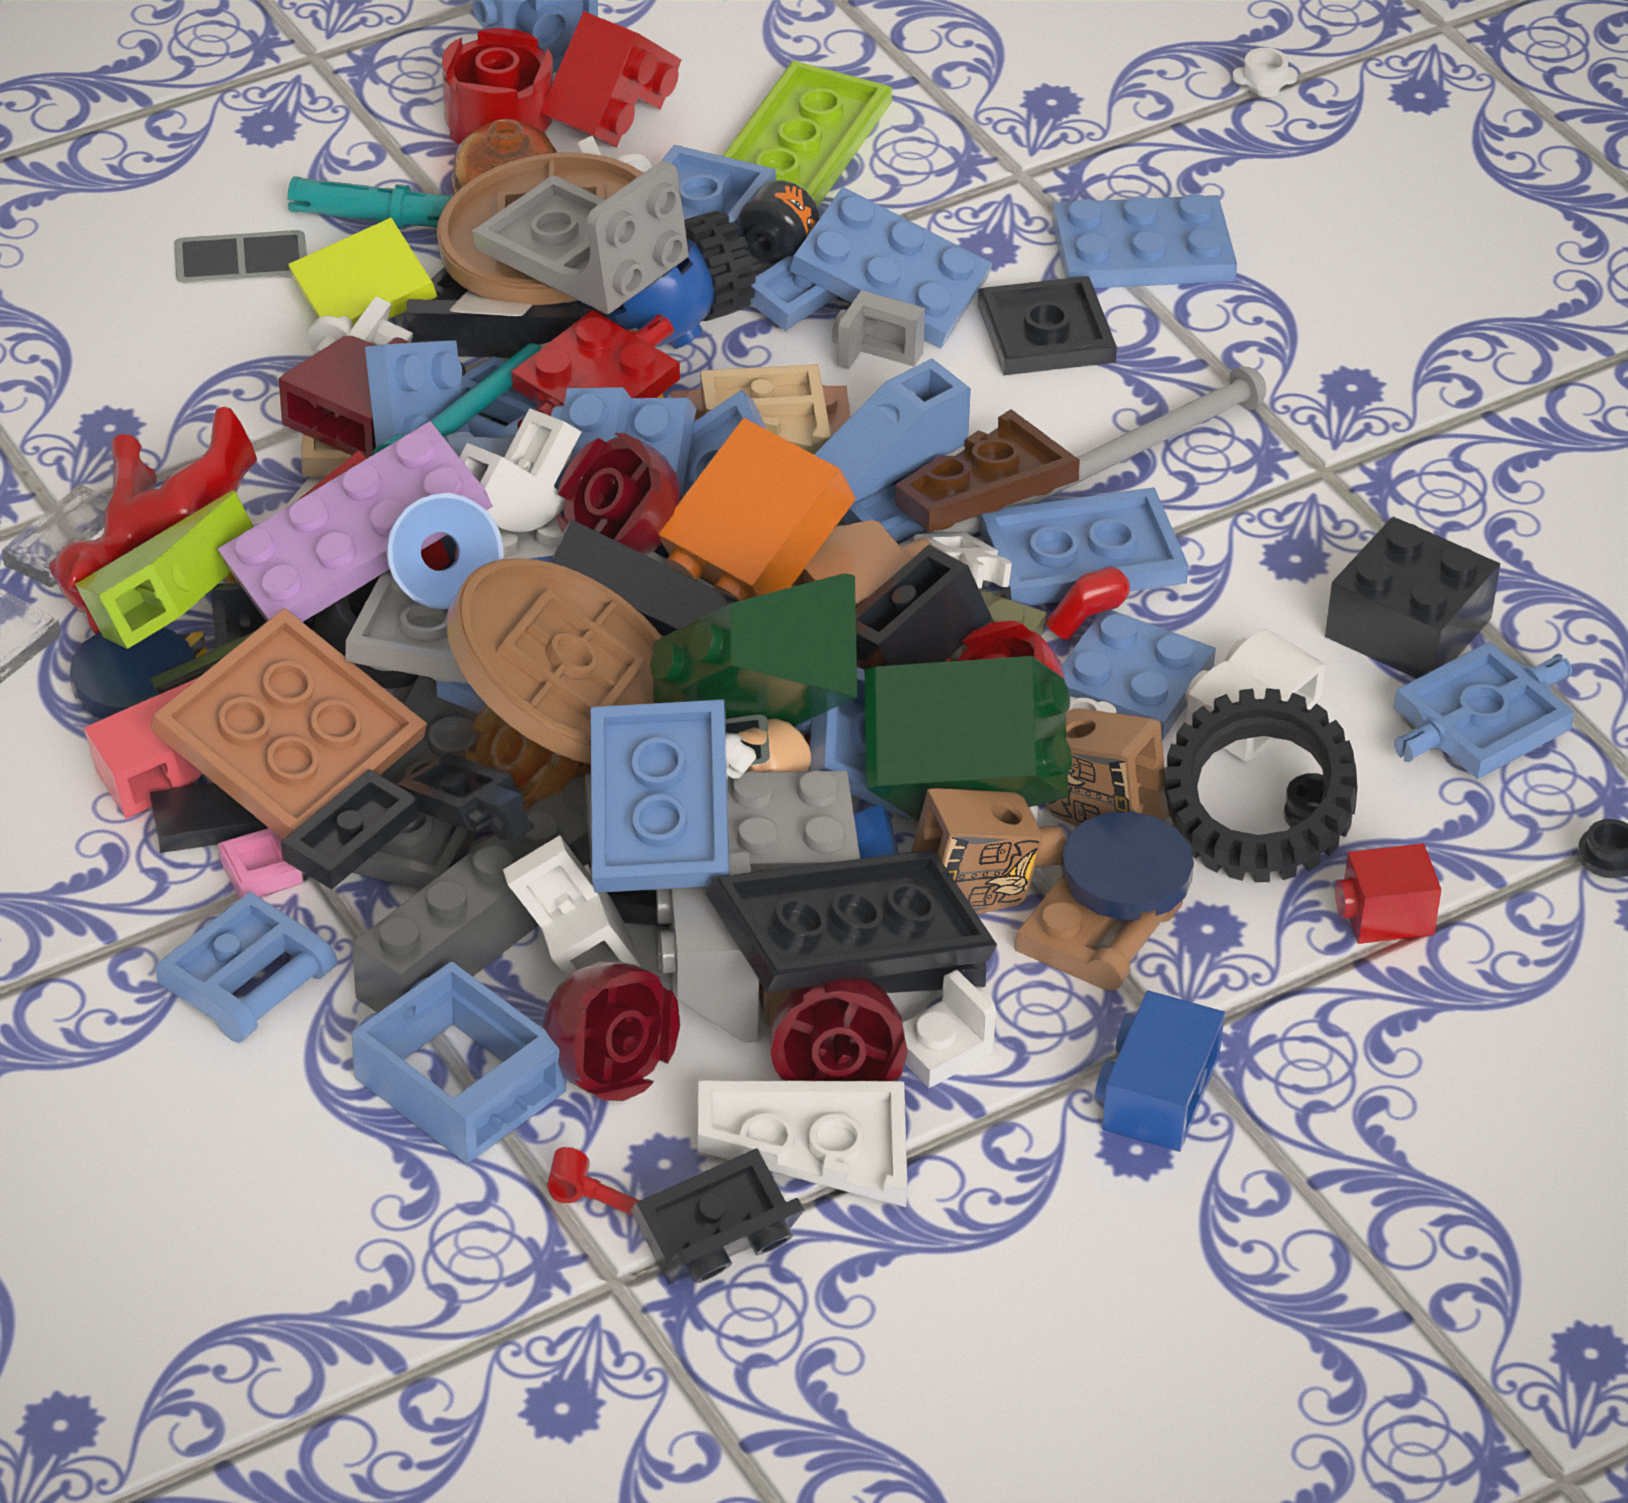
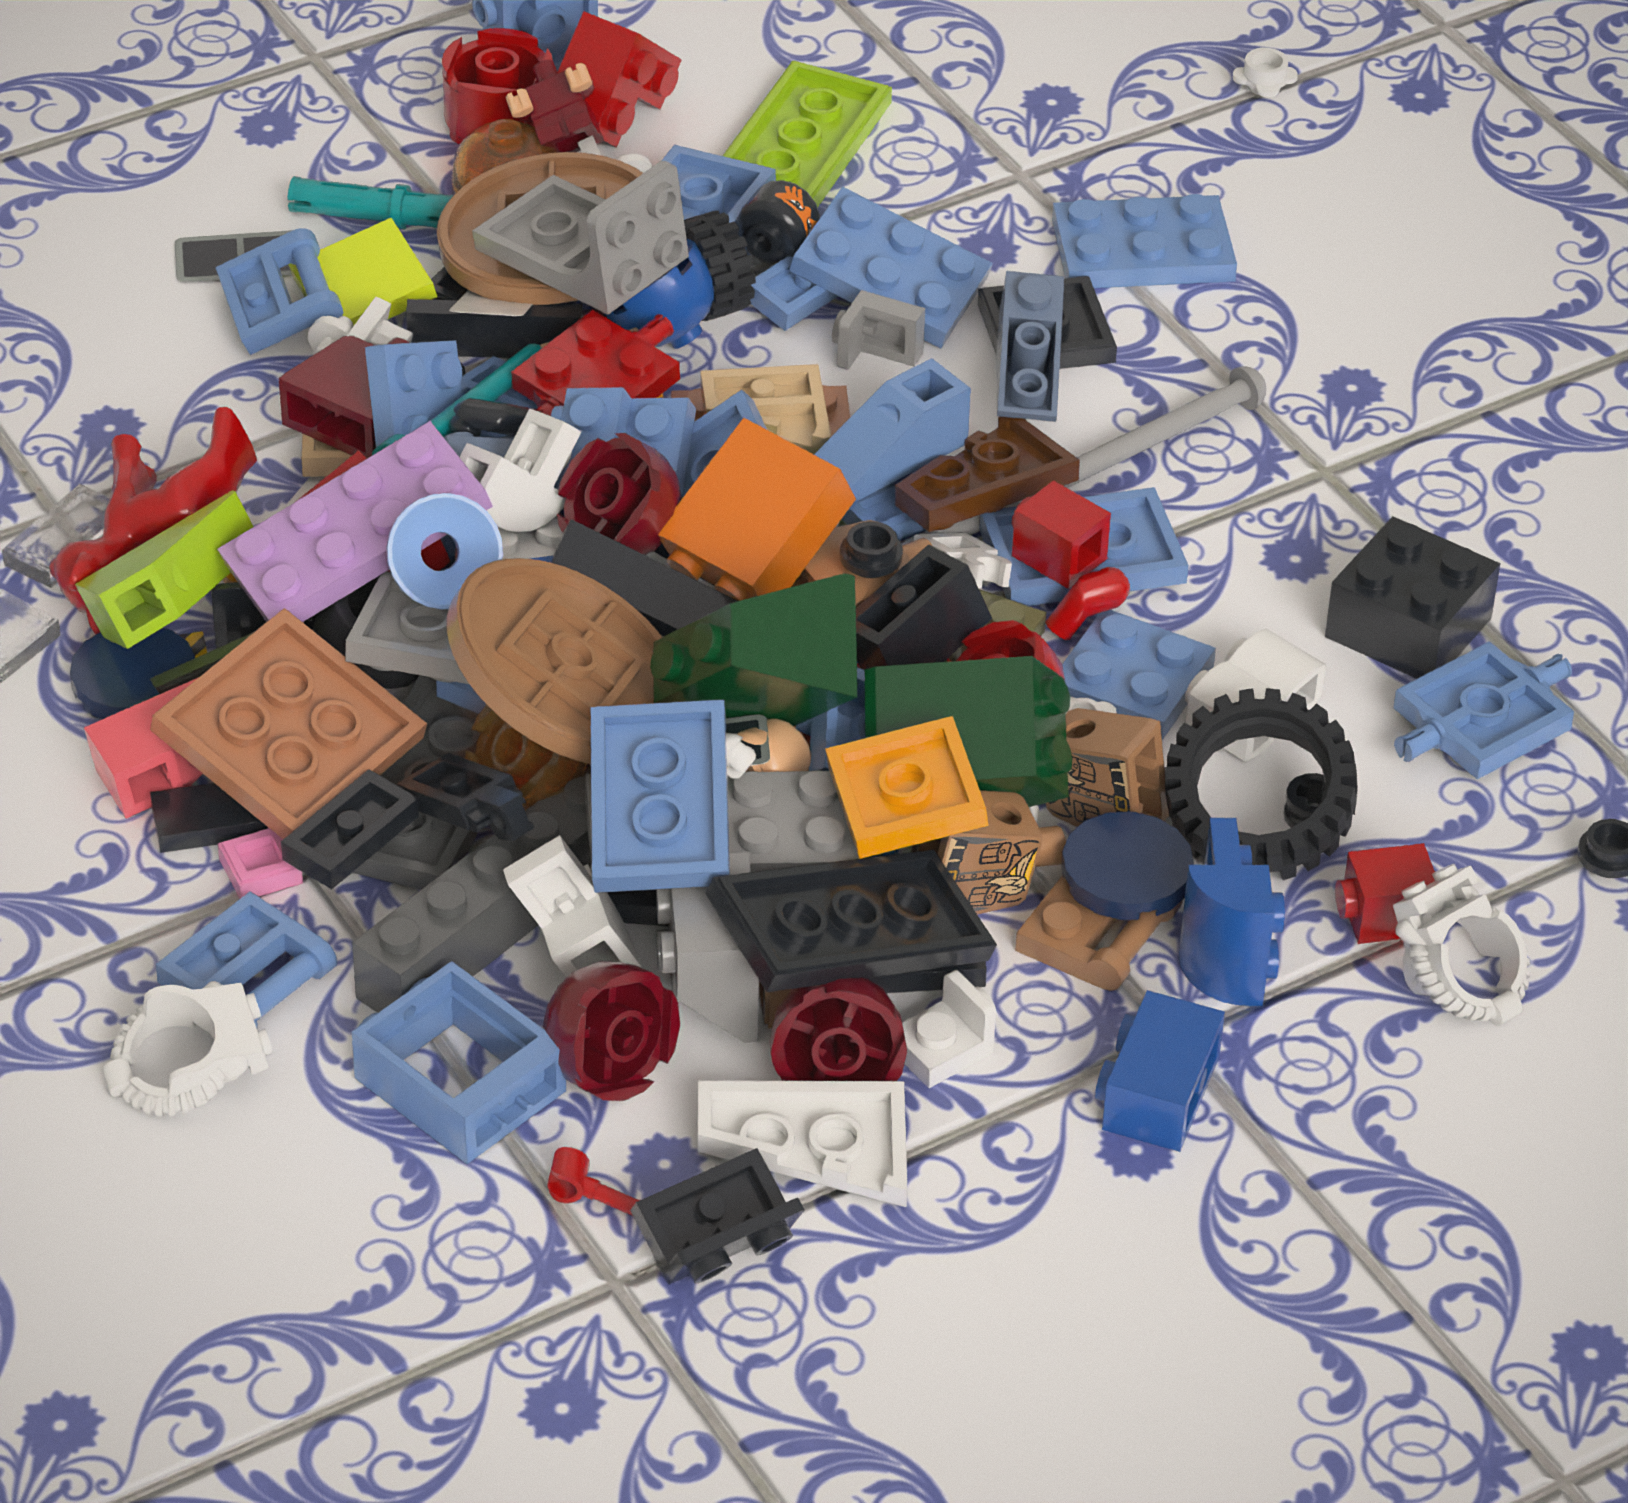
(217, 1009): none -> white piece
(260, 295): none -> medium blue plate
(490, 416): none -> black arm
(558, 106): none -> dark red piece
(871, 550): none -> black plate
(906, 787): none -> light orange plate
(1029, 346): none -> sand blue slope
(1060, 534): none -> red brick
(1230, 921): none -> blue brick
(1423, 924): none -> white piece

